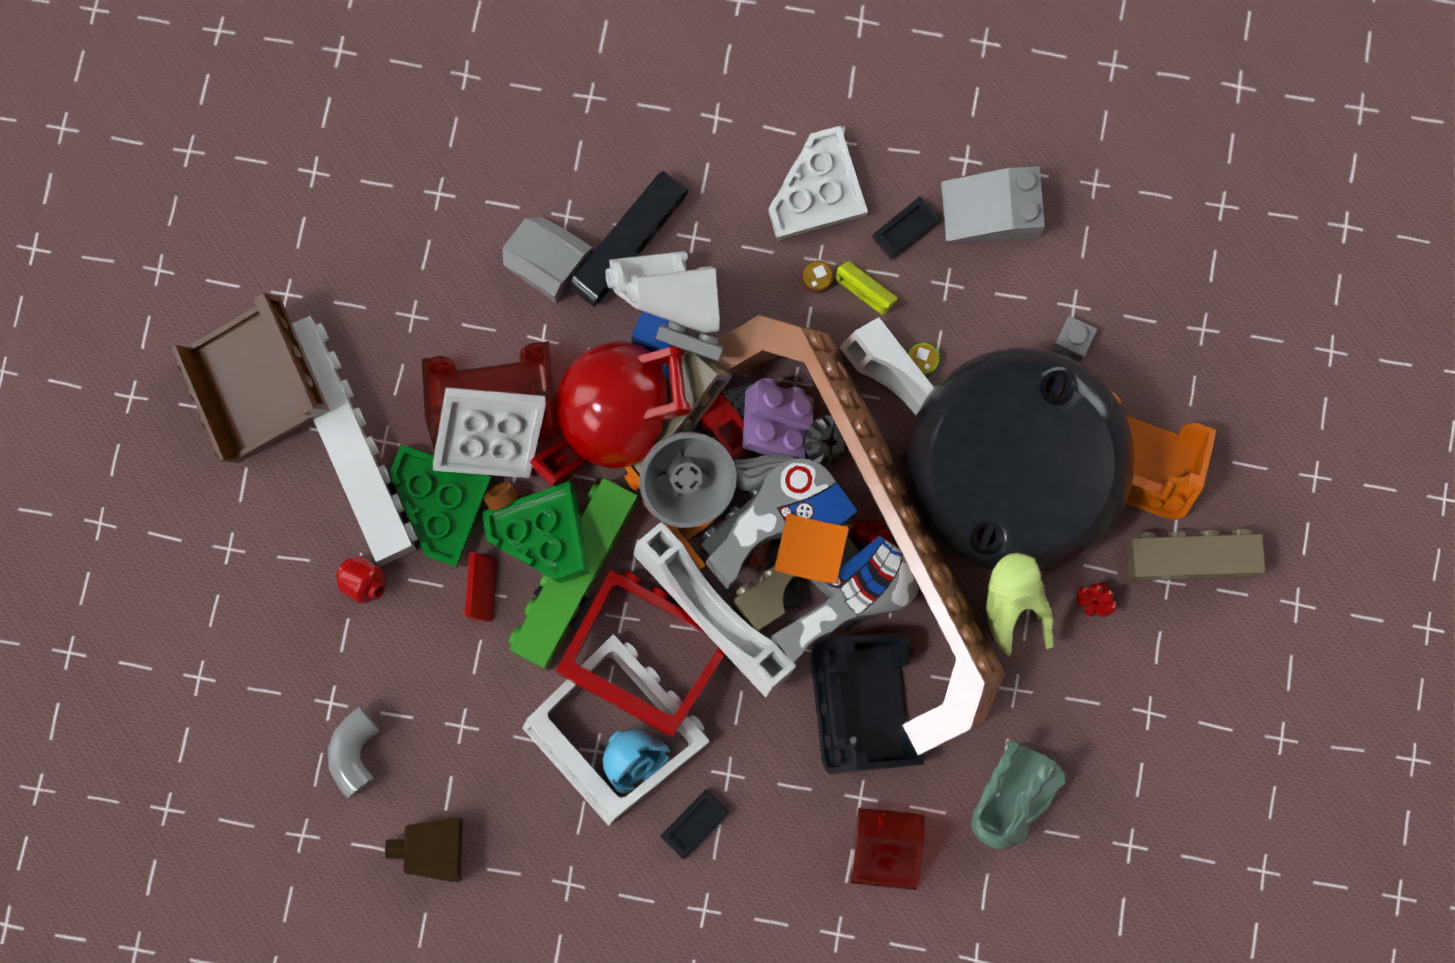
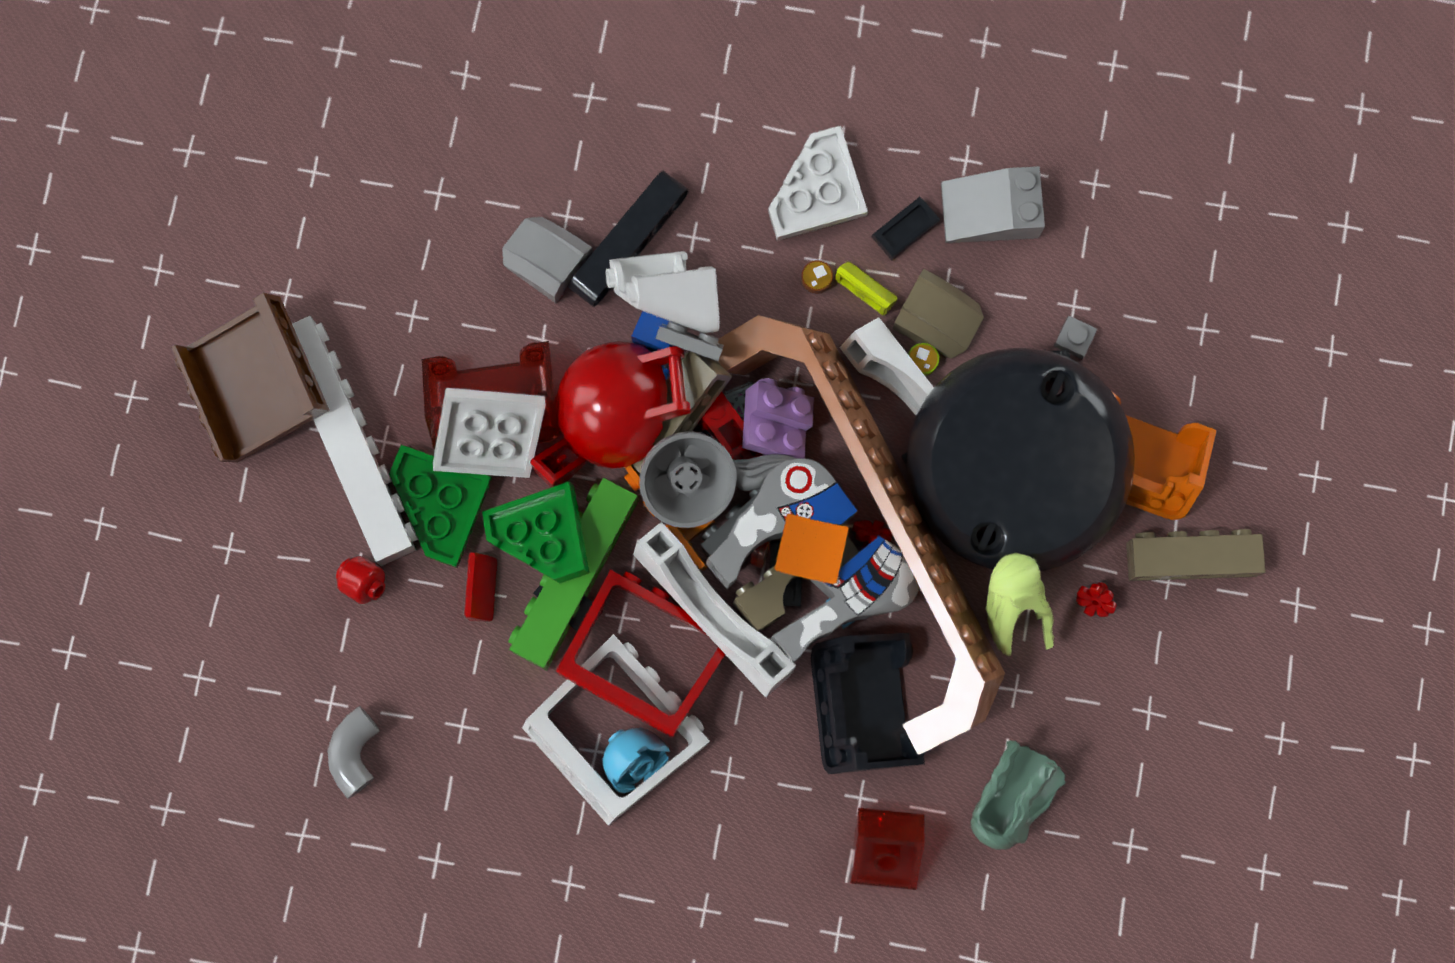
(430, 849): dark brown torso -> none
(500, 496): dark orange tile -> none
(694, 824): black tile -> none
(822, 429): dark grey gear -> none
(939, 316): none -> dark tan slope

